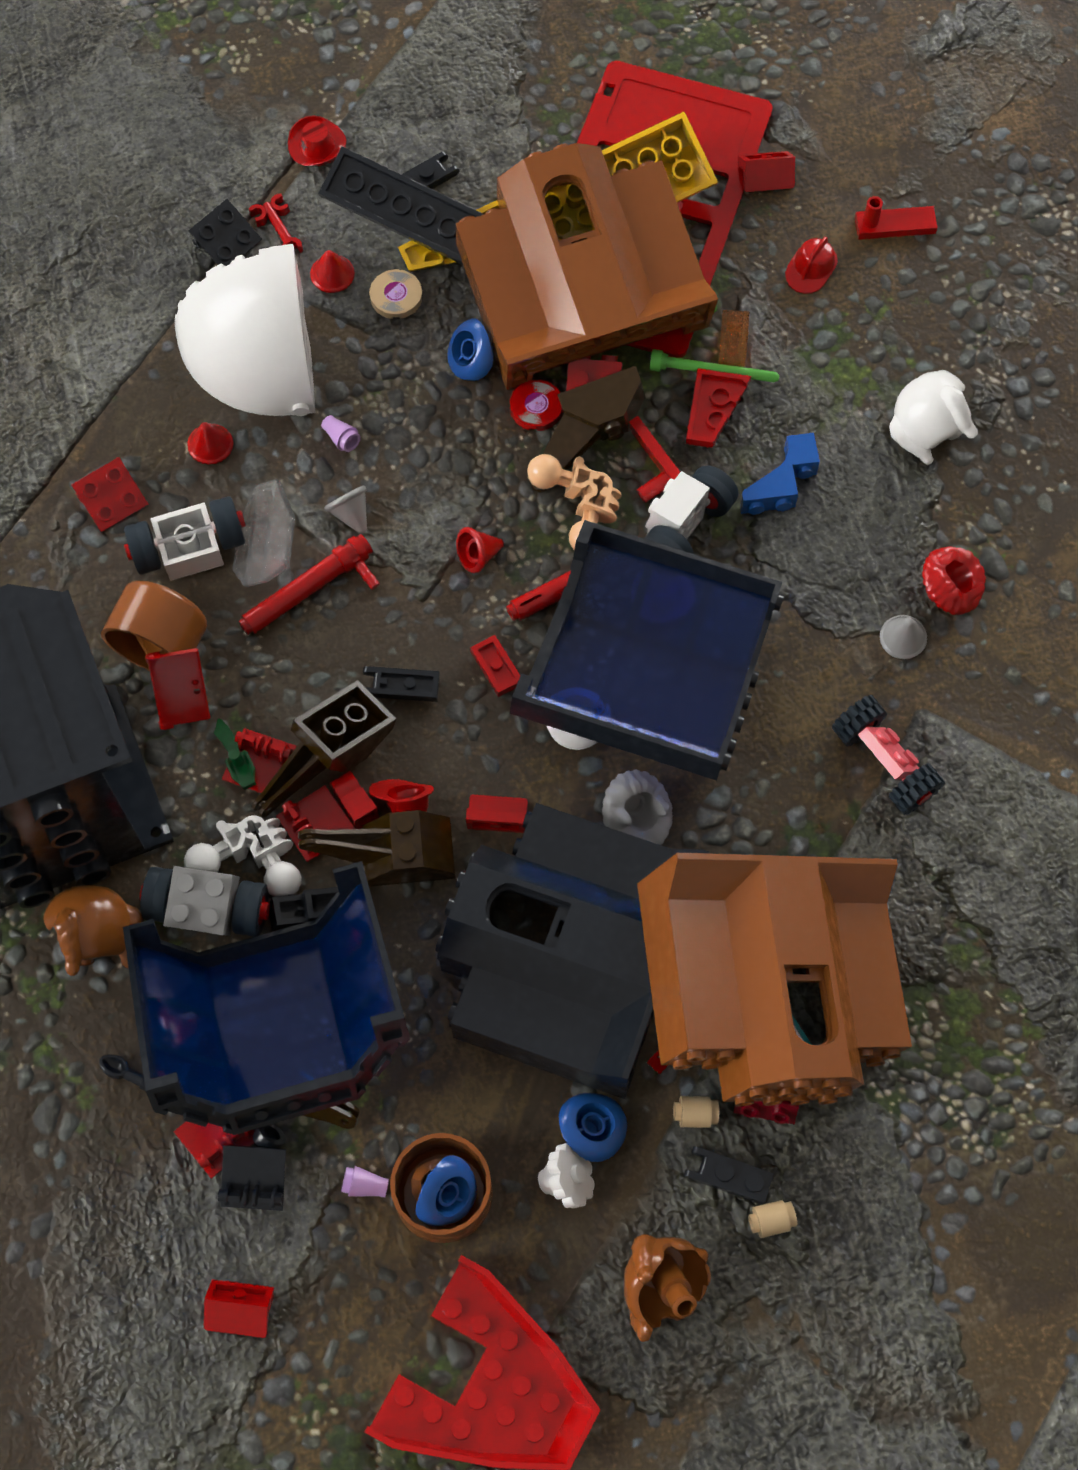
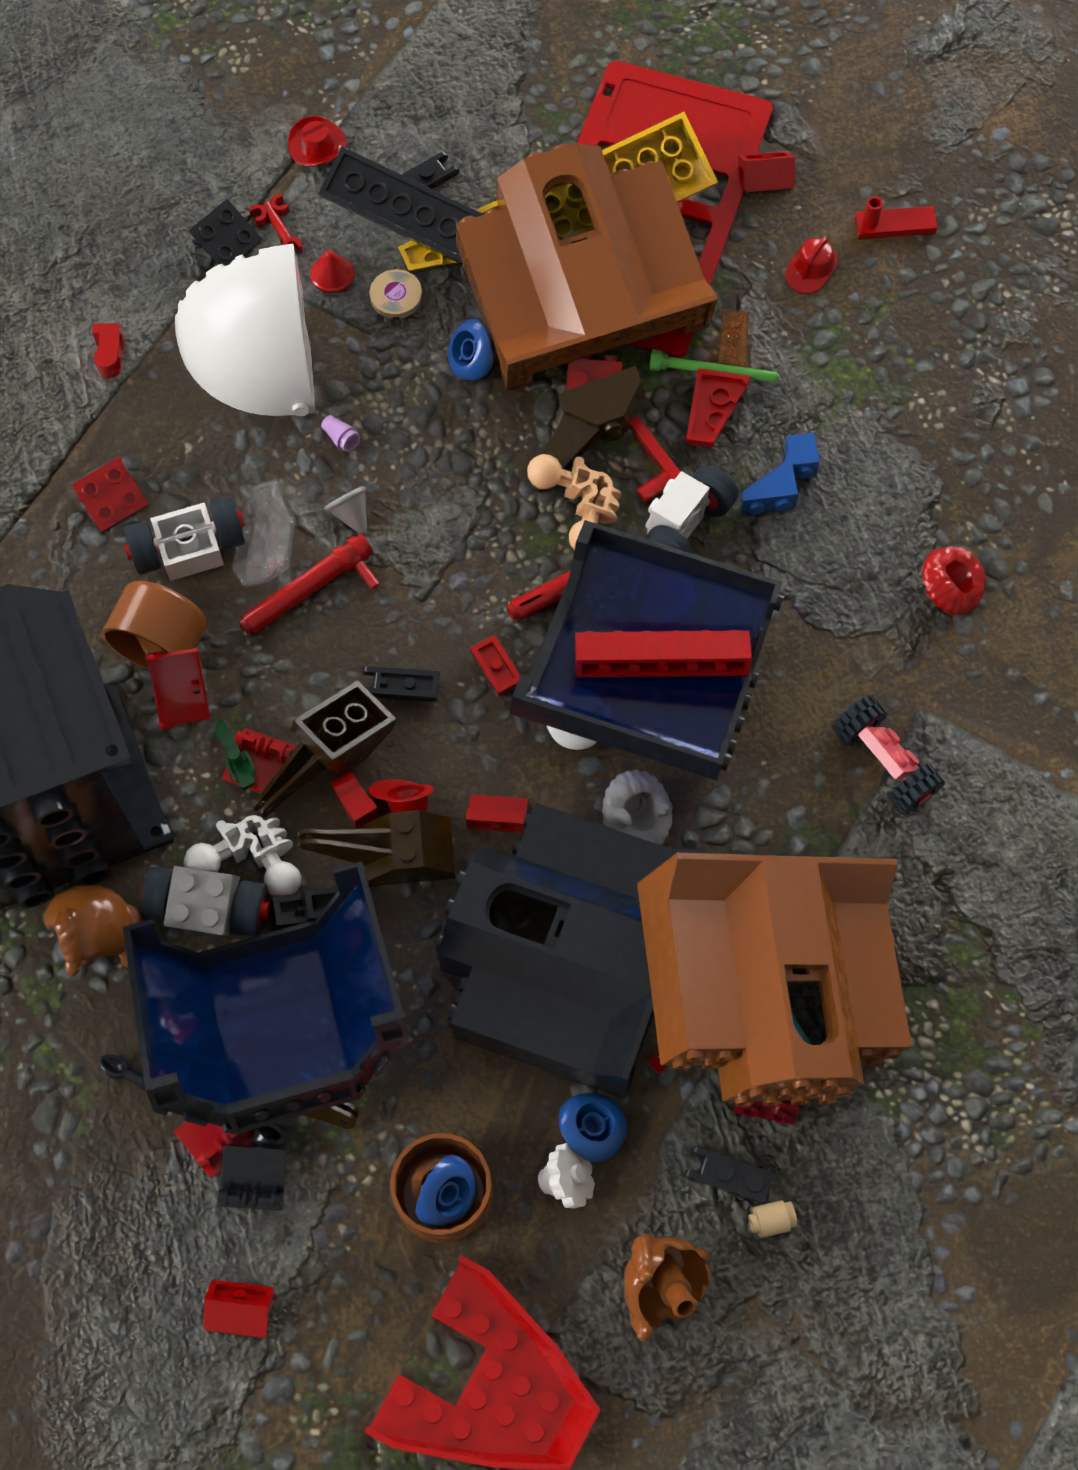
(110, 348): none -> red leg
(210, 443): red hat -> none
(313, 812): red hinge -> none
(362, 1183): lavender cone -> none
(476, 548): red hat -> none
(536, 405): red tile -> none
(662, 653): none -> red brick
(696, 1111): tan brick -> none
(903, 637): light grey hat -> none
(931, 412): white piece -> none

